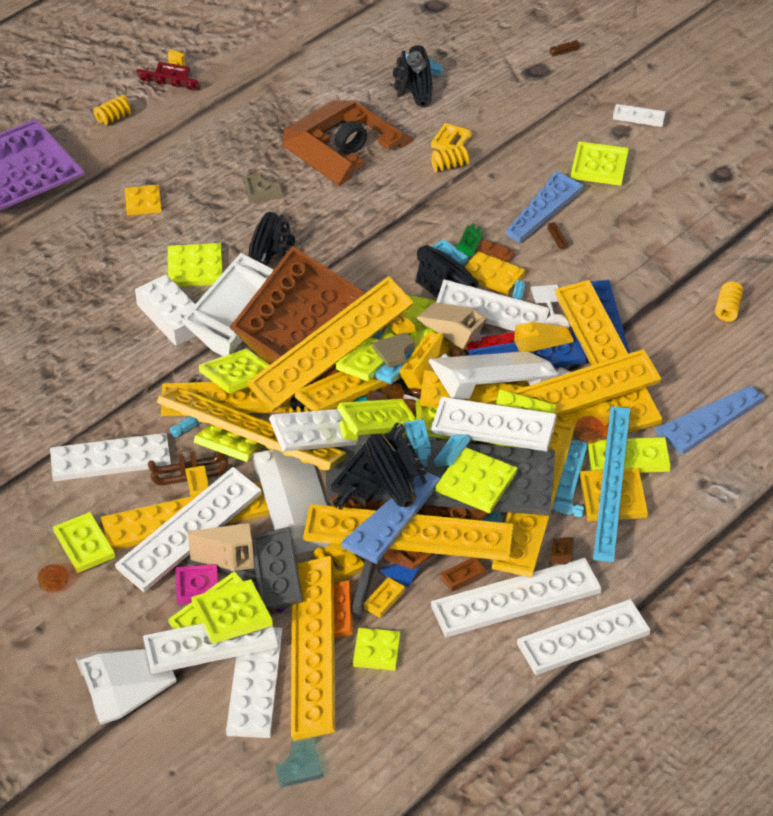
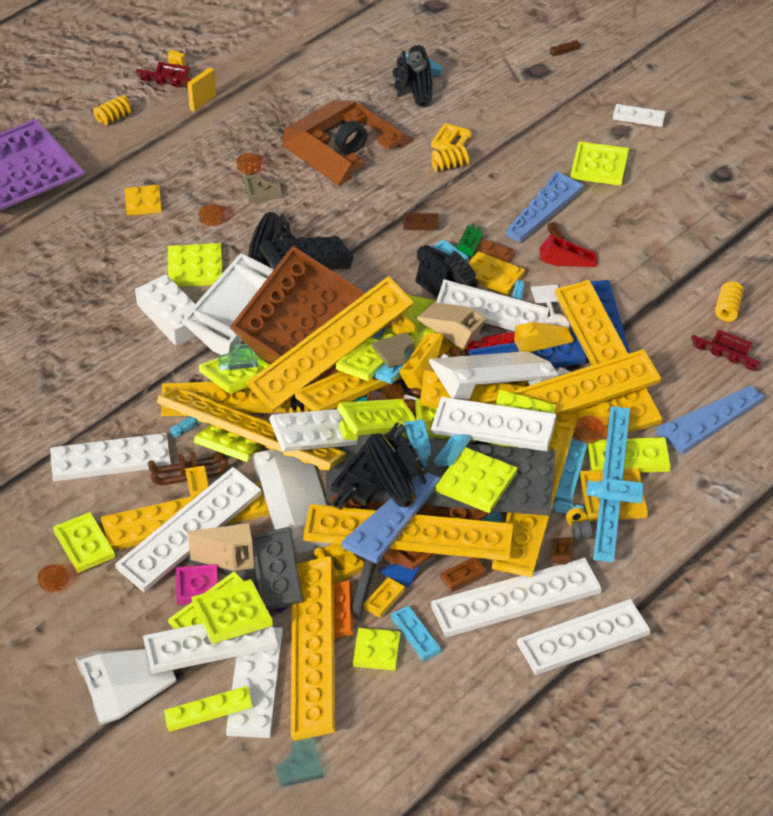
(201, 89): none -> yellow tile
(208, 708): none -> neon yellow plate
(211, 215): none -> clear orange plate
(240, 357): none -> clear light blue tile
(248, 163): none -> clear orange plate
(325, 250): none -> black hinge
(416, 633): none -> medium azure tile
(420, 221): none -> reddish brown plate
(460, 267): none -> black tyre
(565, 253): none -> red slope
(576, 514): none -> yellow tile
(581, 530): none -> dark grey wheel
(616, 490): none -> medium azure hinge
(729, 346): none -> dark red bracket

